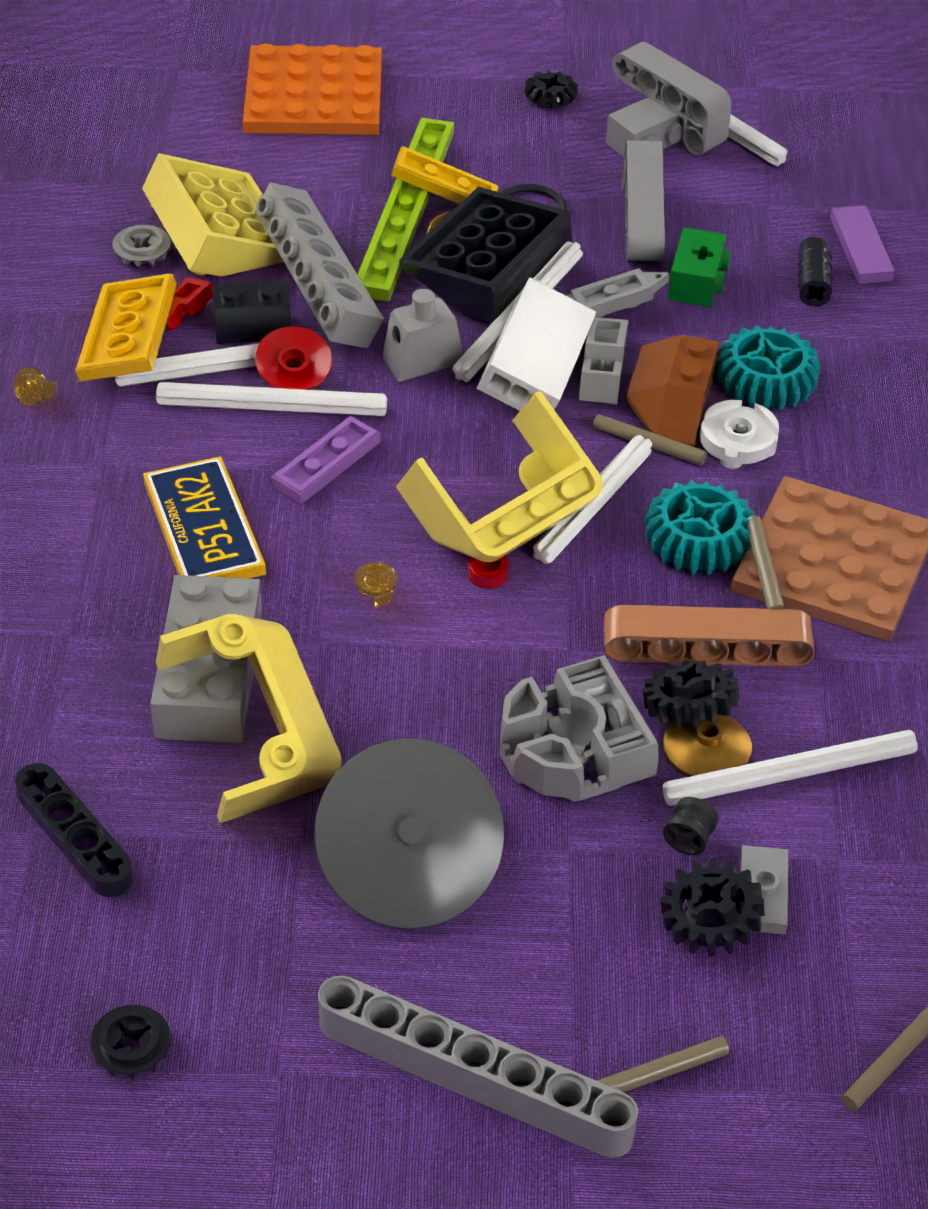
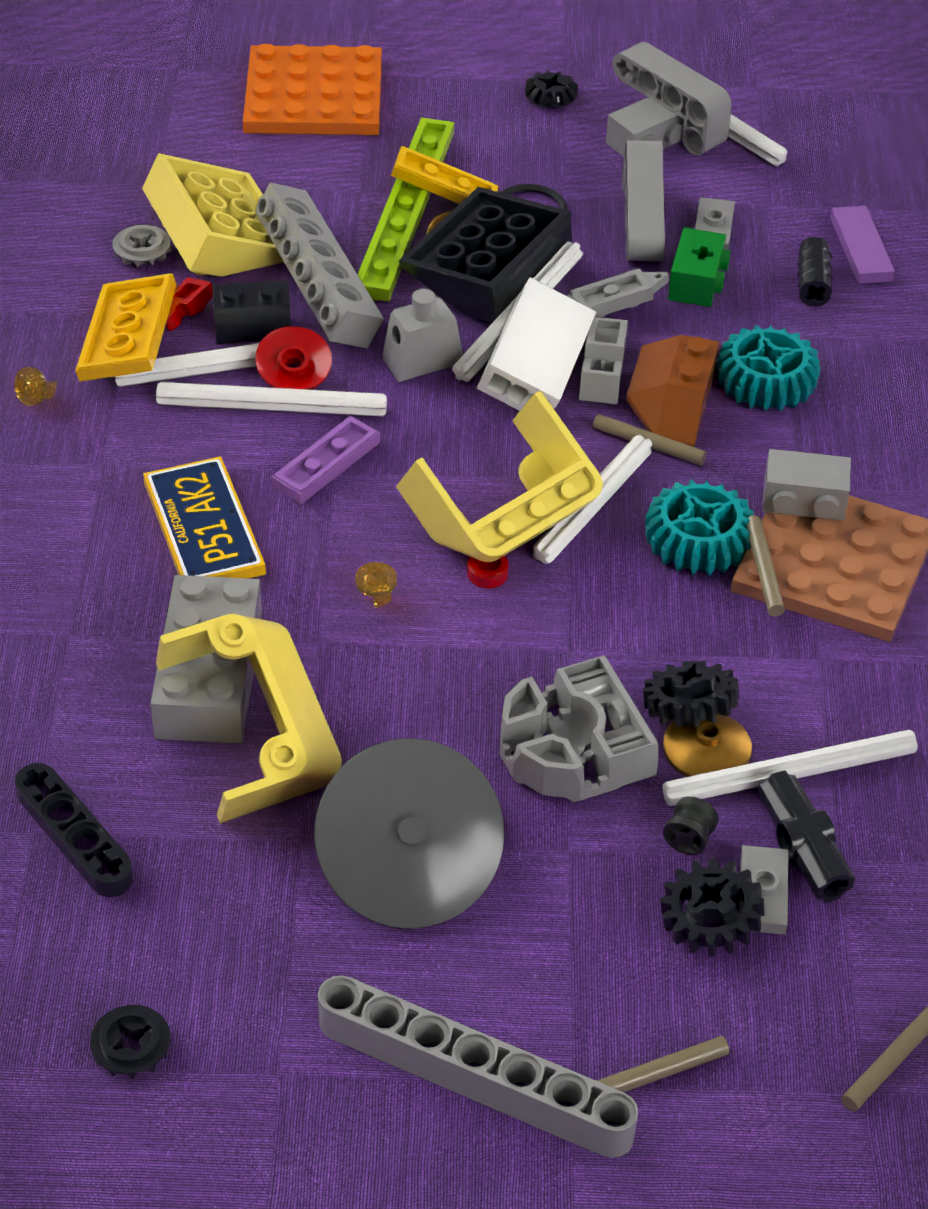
(708, 635): nougat beam -> none
(715, 216): none -> light grey plate
(736, 449): white plate -> none
(806, 484): none -> light grey brick
(806, 835): none -> black piece

